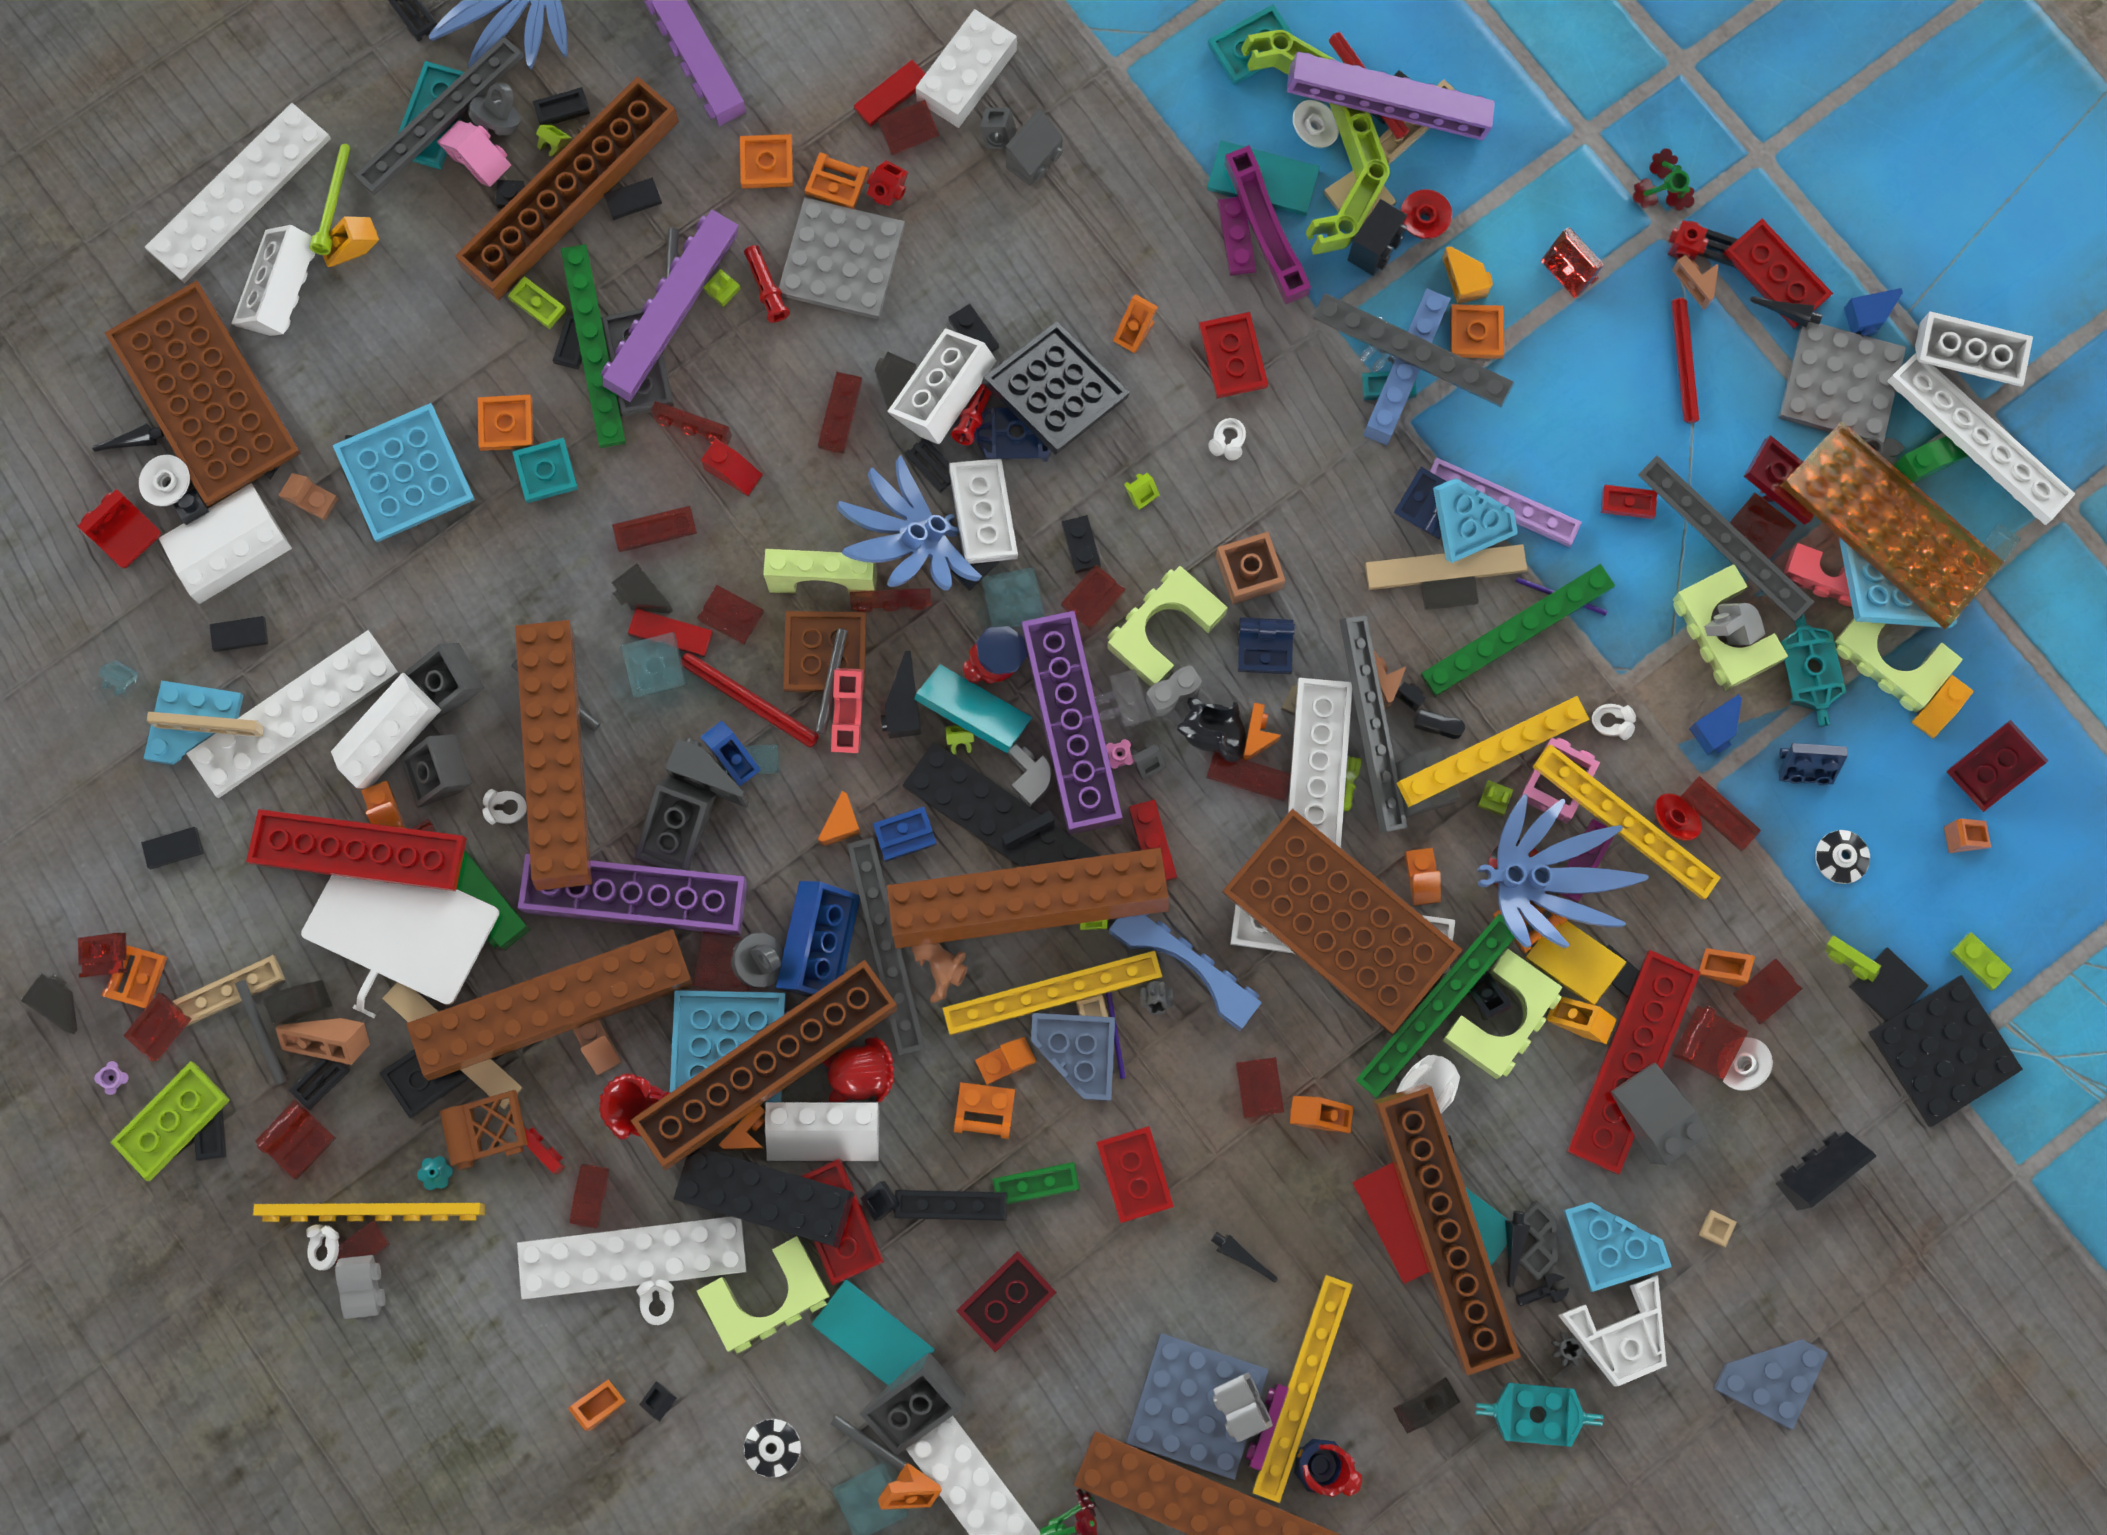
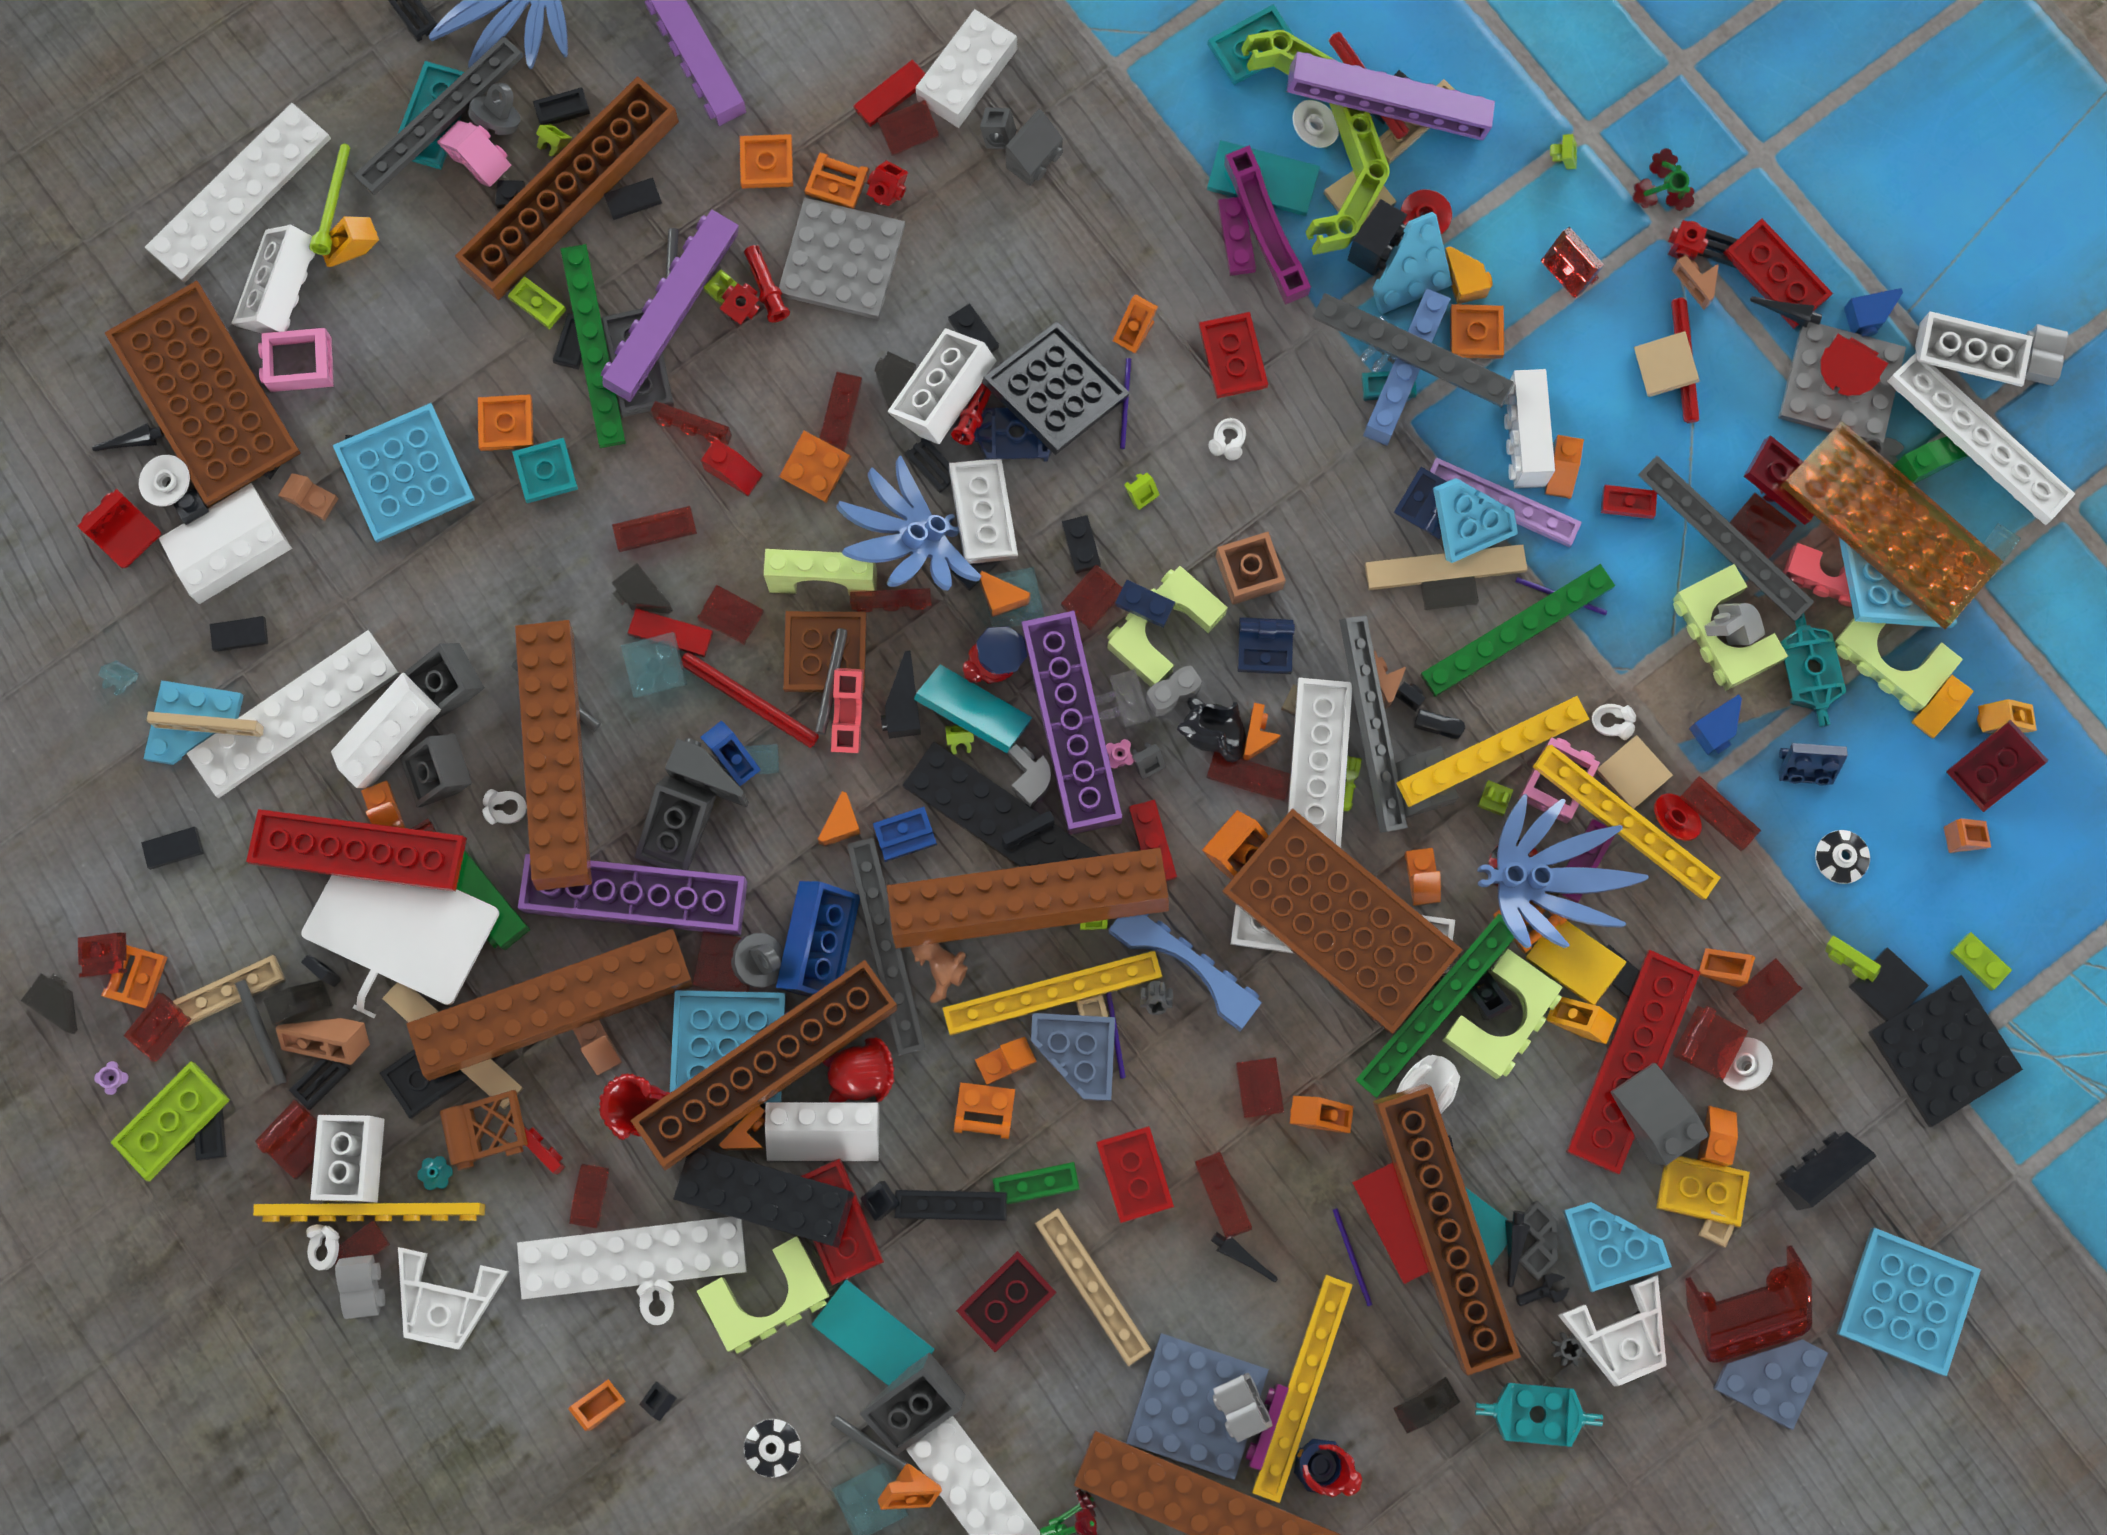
(321, 970): none -> black tile
(324, 365): none -> bright pink window
(347, 1158): none -> white slope
(438, 1312): none -> white wing
(736, 312): none -> red brick
(815, 466): none -> orange plate
(1002, 595): none -> orange slope
(1093, 1287): none -> tan tile
(1125, 404): none -> dark purple axle
(1145, 603): none -> dark blue plate
(1223, 1195): none -> clear red tile
(1235, 843): none -> orange slope
(1352, 1257): none -> dark purple axle
(1413, 266): none -> medium azure plate
(1529, 430): none -> white brick
(1565, 152): none -> lime tile
(1567, 462): none -> orange slope
(1634, 772): none -> tan tile
(1666, 364): none -> tan tile
(1699, 1186): none -> yellow tile
(1722, 1139): none -> orange slope
(1755, 1317): none -> clear red windscreen
(1851, 366): none -> red piece
(1908, 1301): none -> medium azure plate
(1996, 714): none -> light orange slope
(2046, 354): none -> light grey brick

